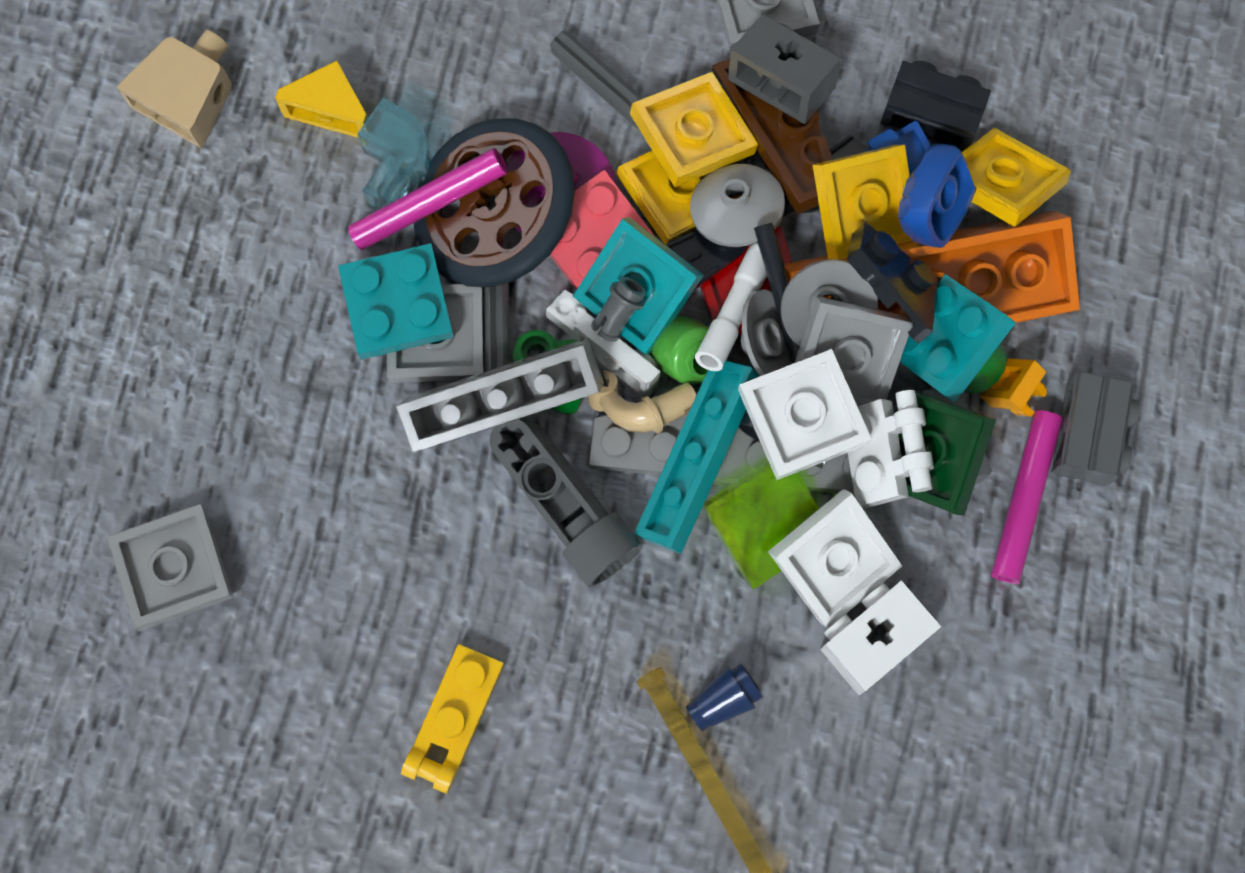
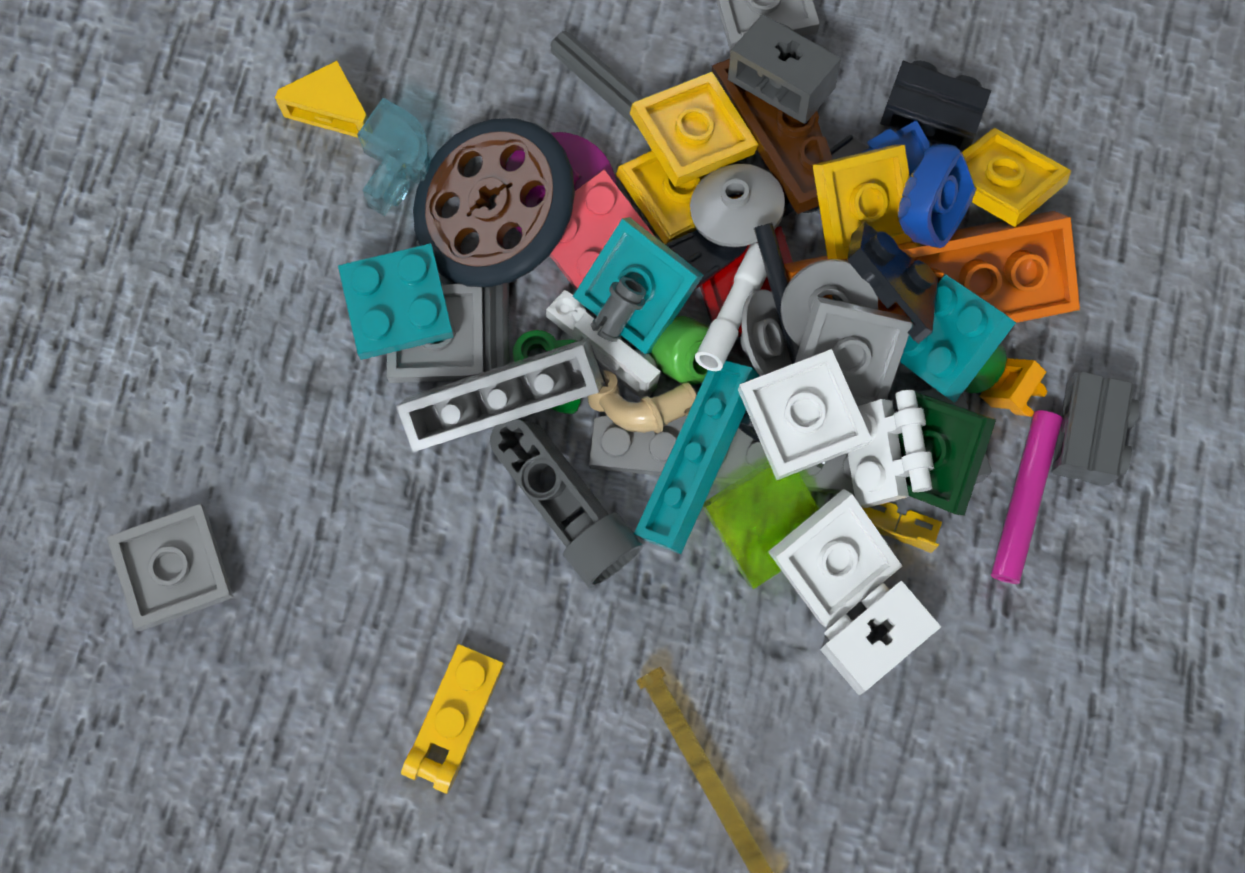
(181, 86): tan torso -> none
(428, 199): dark pink piece -> none
(725, 697): dark blue cone -> none
(910, 532): none -> yellow piece

